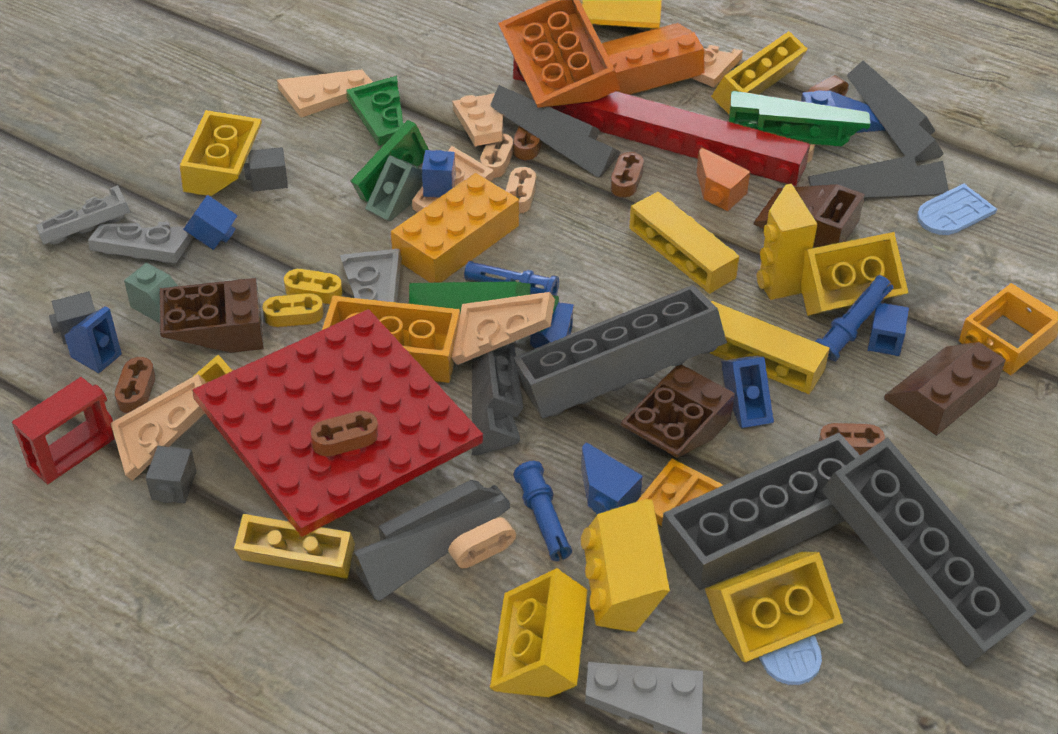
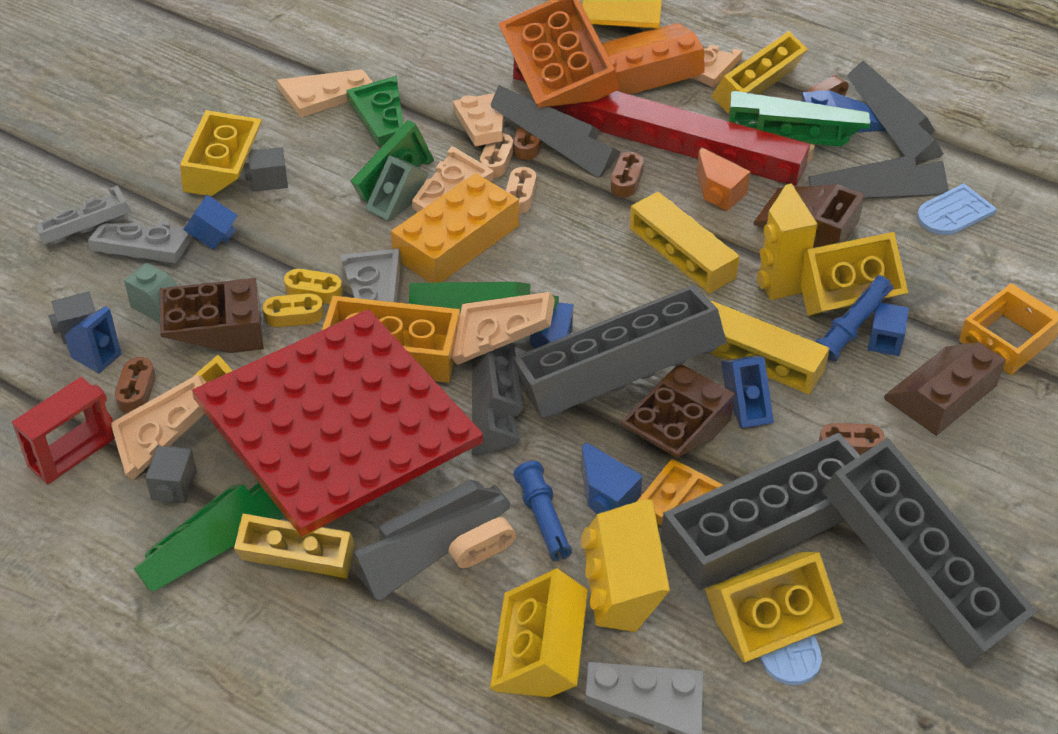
(204, 534): none -> green wedge
(344, 433): dark orange beam -> none
(438, 172): blue brick -> none
(477, 272): blue pin -> none

